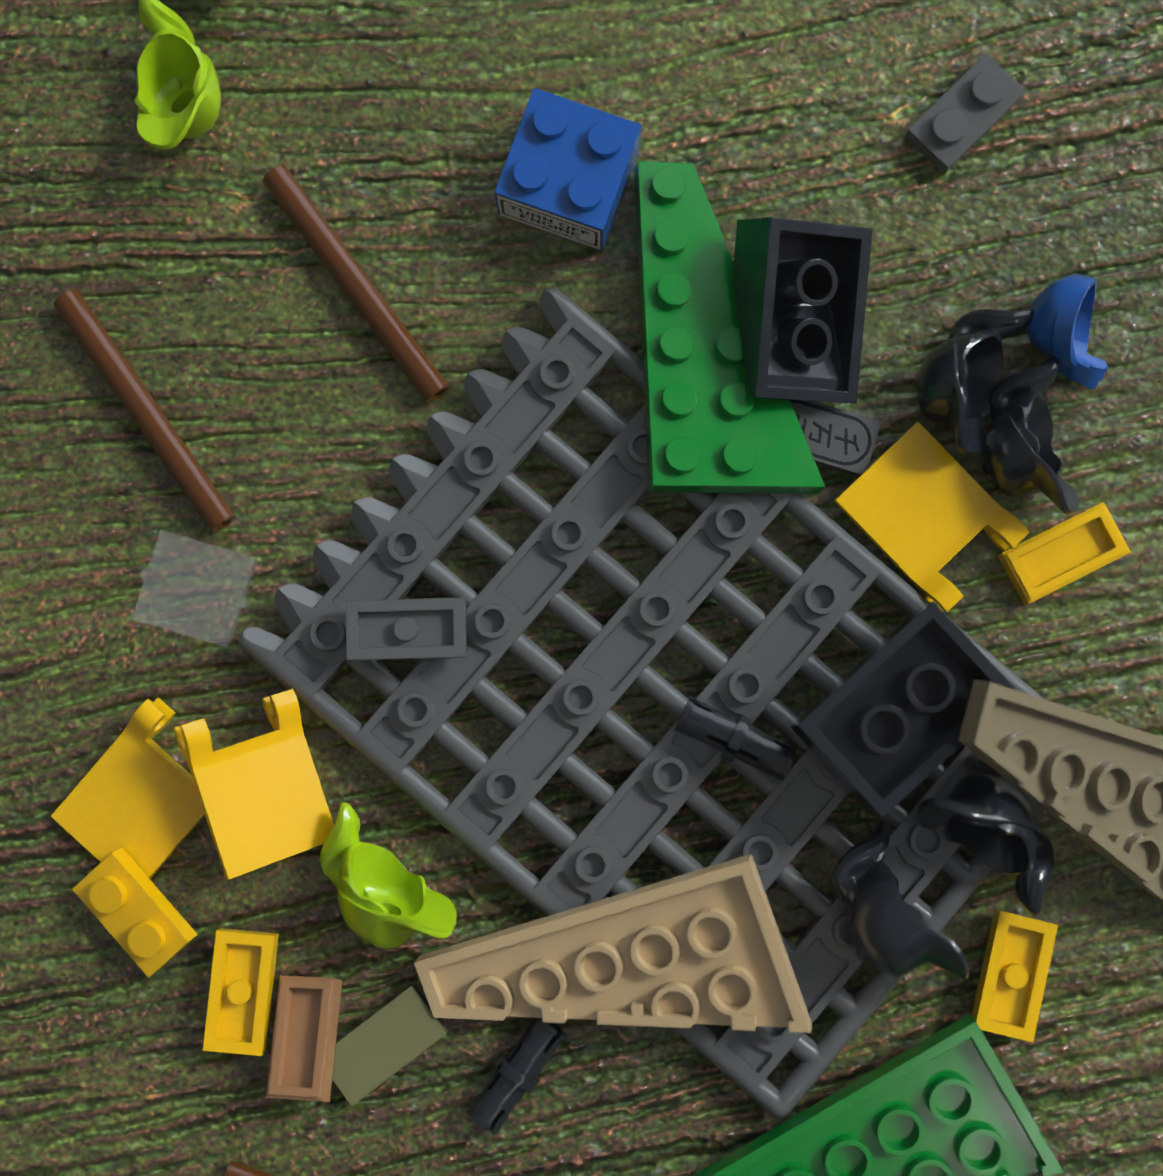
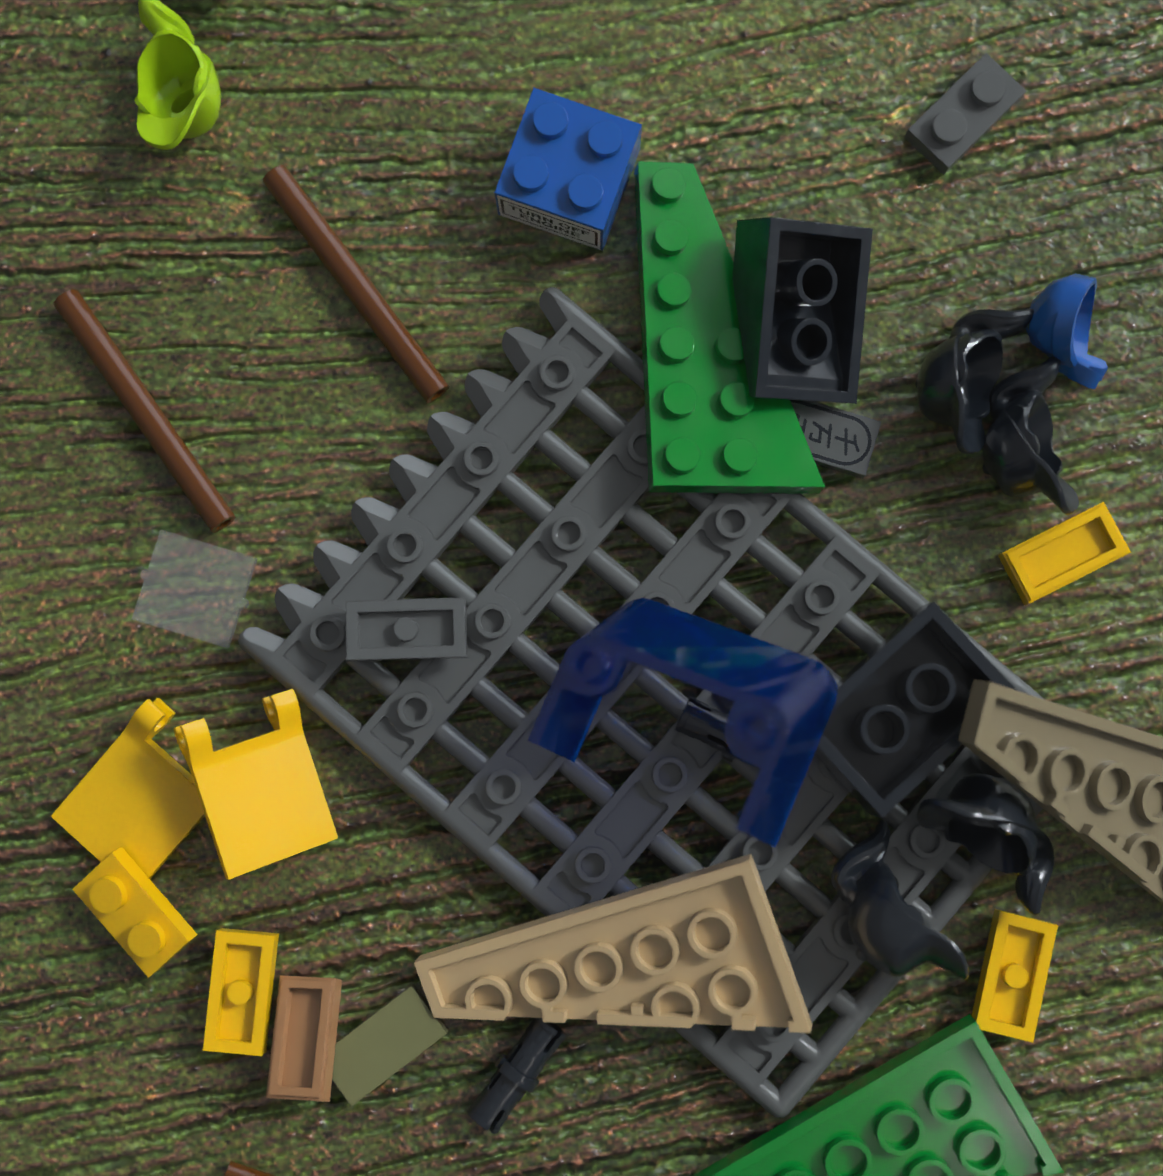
(376, 890): lime hair -> none
(776, 693): none -> clear blue windscreen
(924, 511): yellow flag -> none

